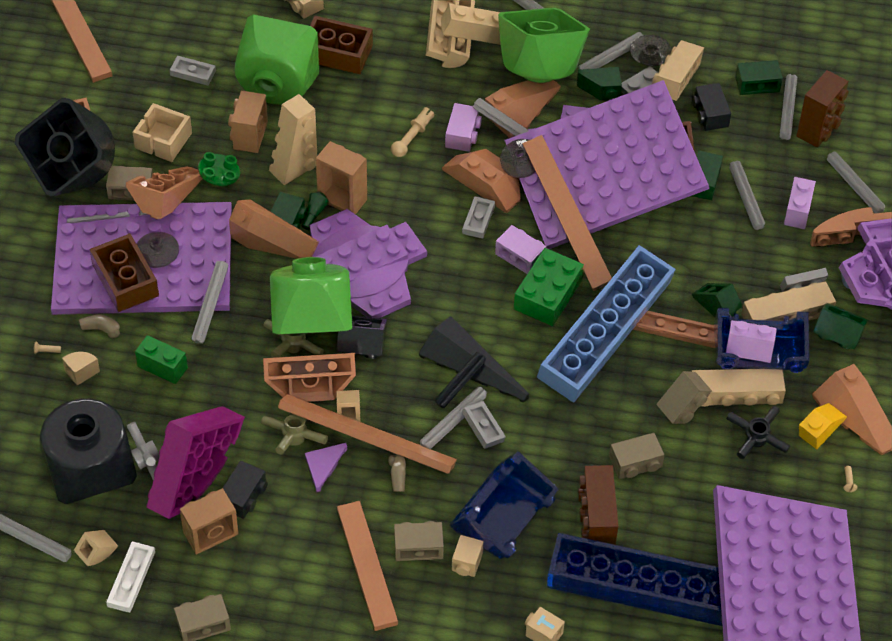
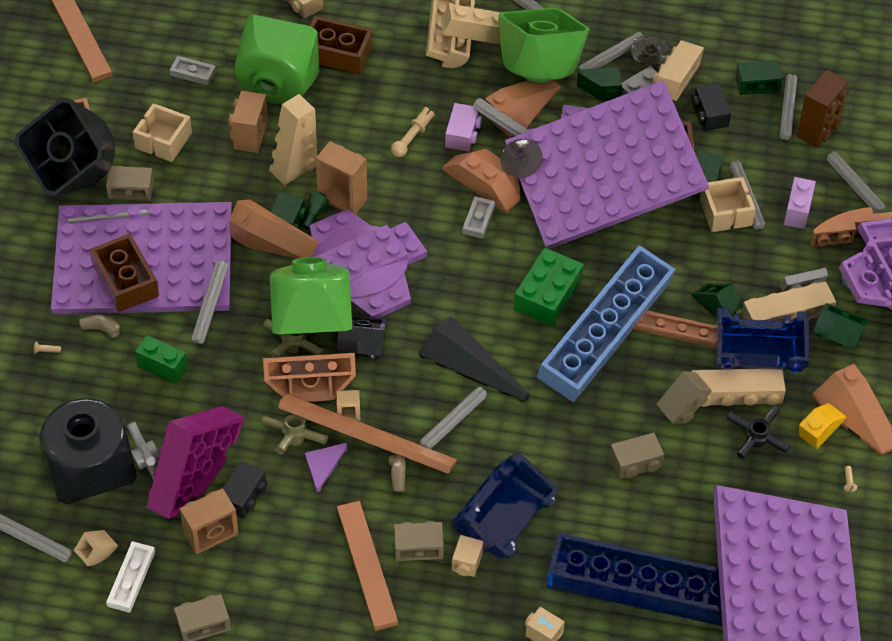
(80, 366): tan brick -> none
(162, 254): clear smoke dish -> none
(163, 192): nougat wedge -> none
(219, 169): green dish -> none
(460, 380): black axle -> none
(483, 424): light grey plate -> none
(518, 248): lavender brick -> none
(567, 212): nougat tile -> none
(598, 504): reddish brown brick -> none
(727, 204): none -> tan piece
(751, 341): lavender brick -> none

